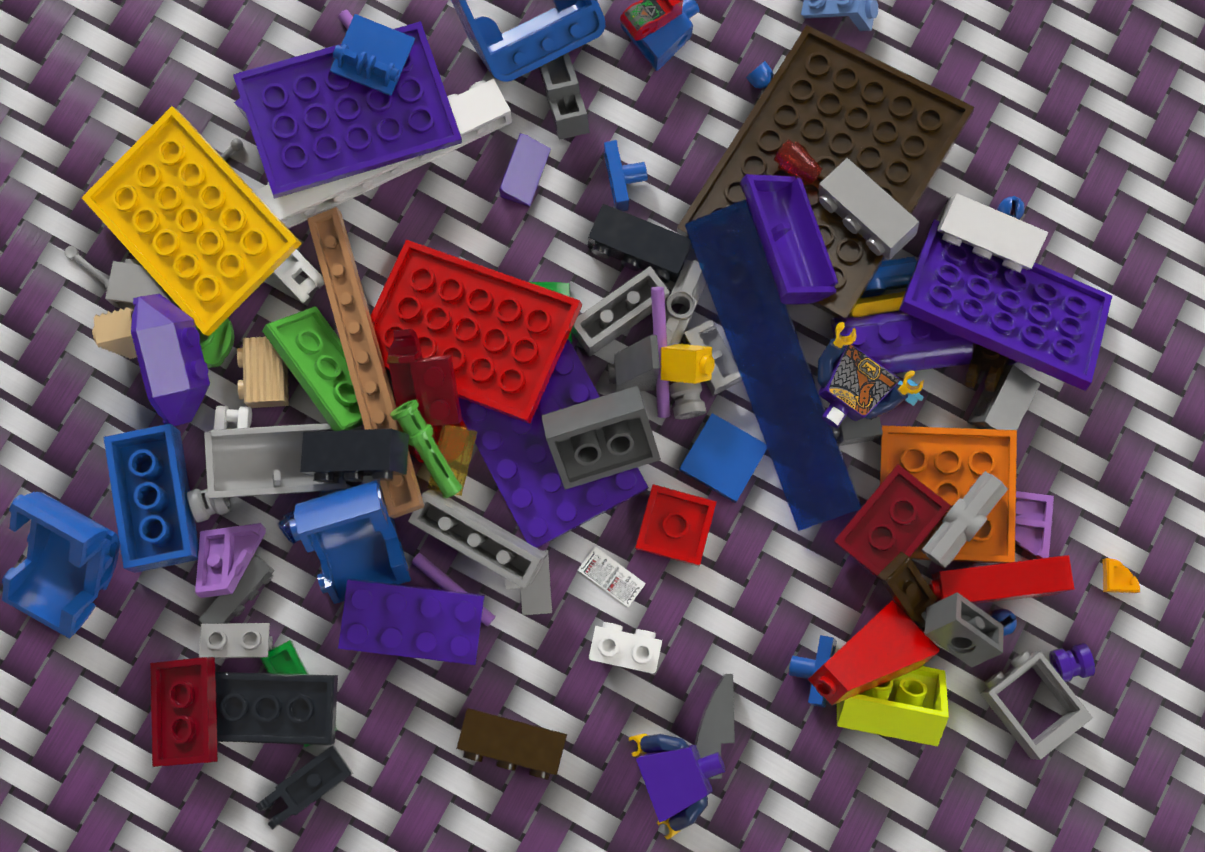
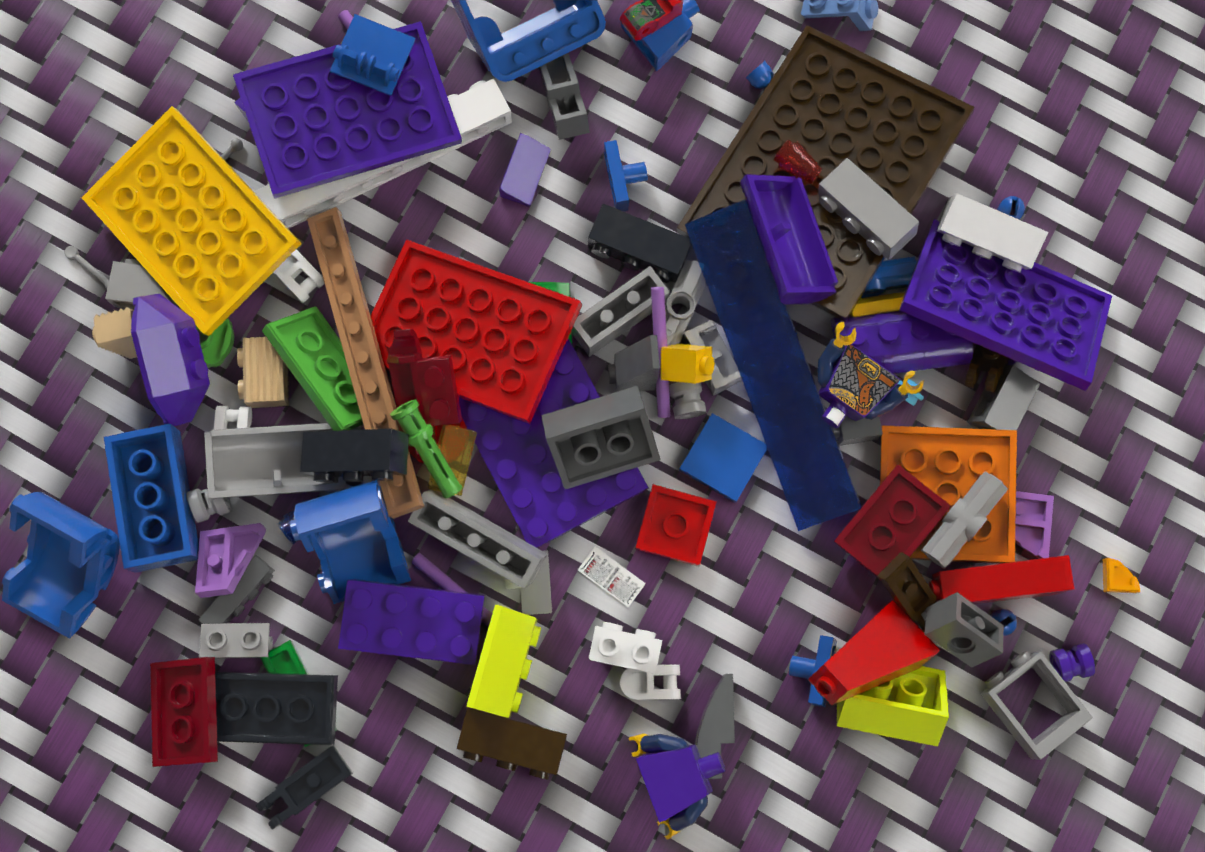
(503, 662): none -> neon yellow slope
(640, 684): none -> white plate

